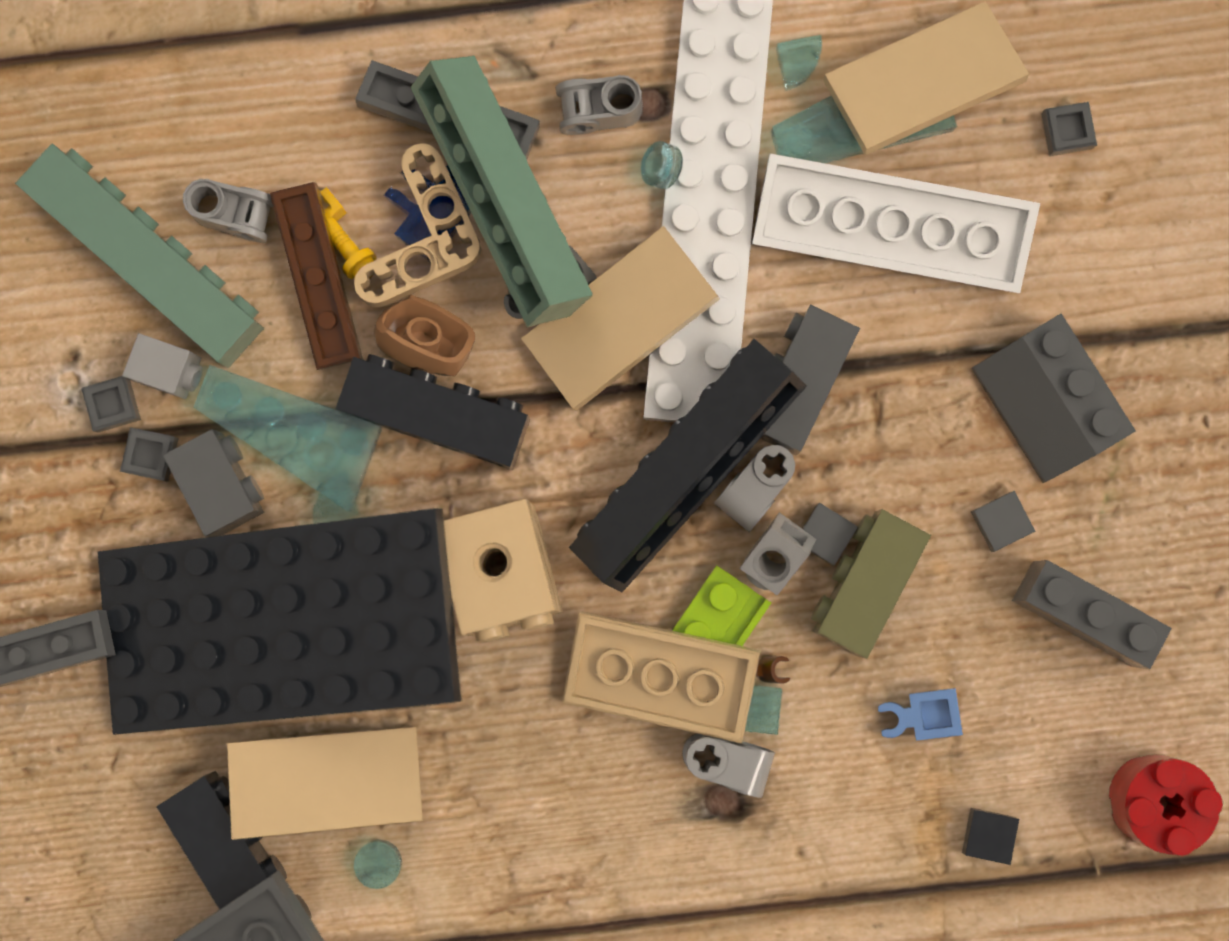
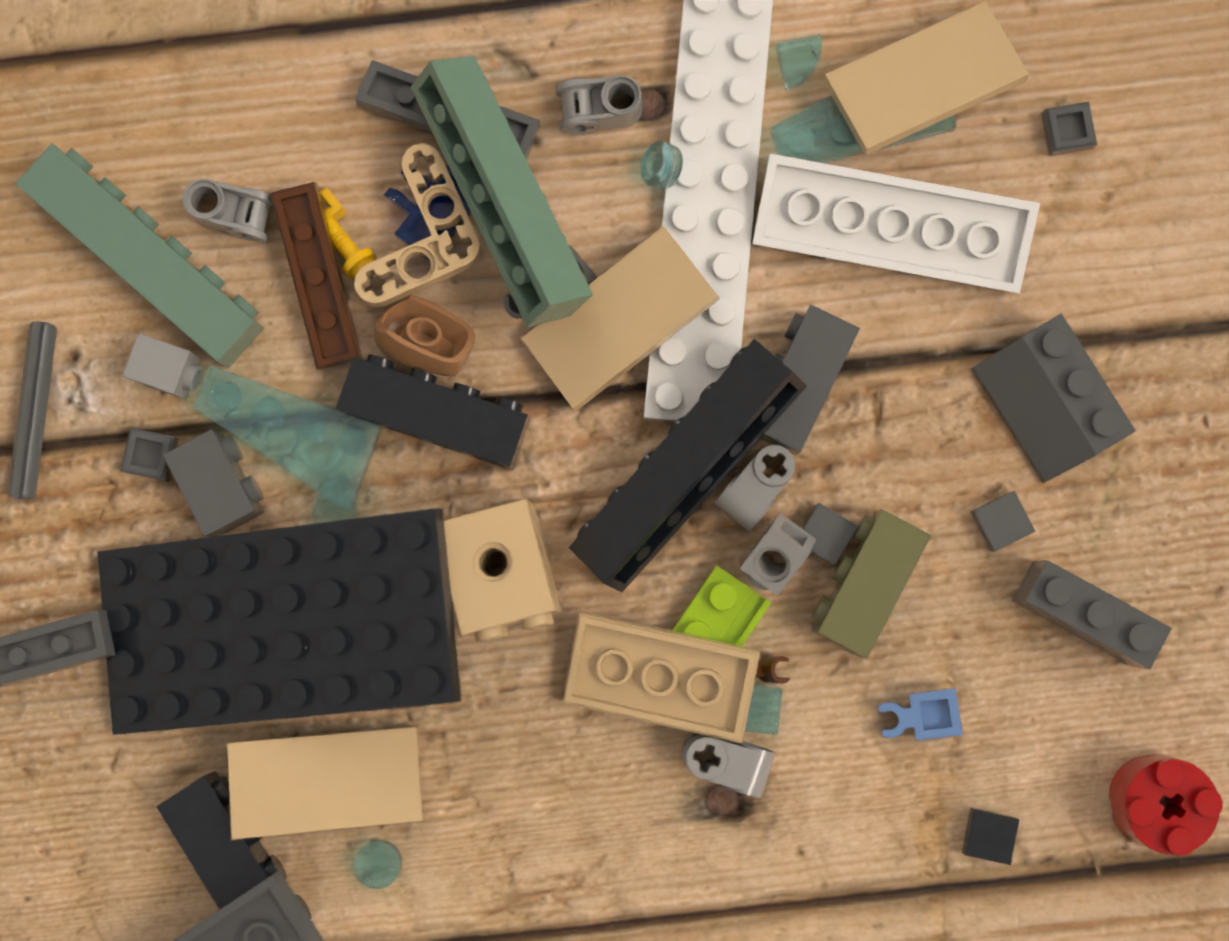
(32, 411): none -> dark grey axle
(111, 404): dark grey tile -> none

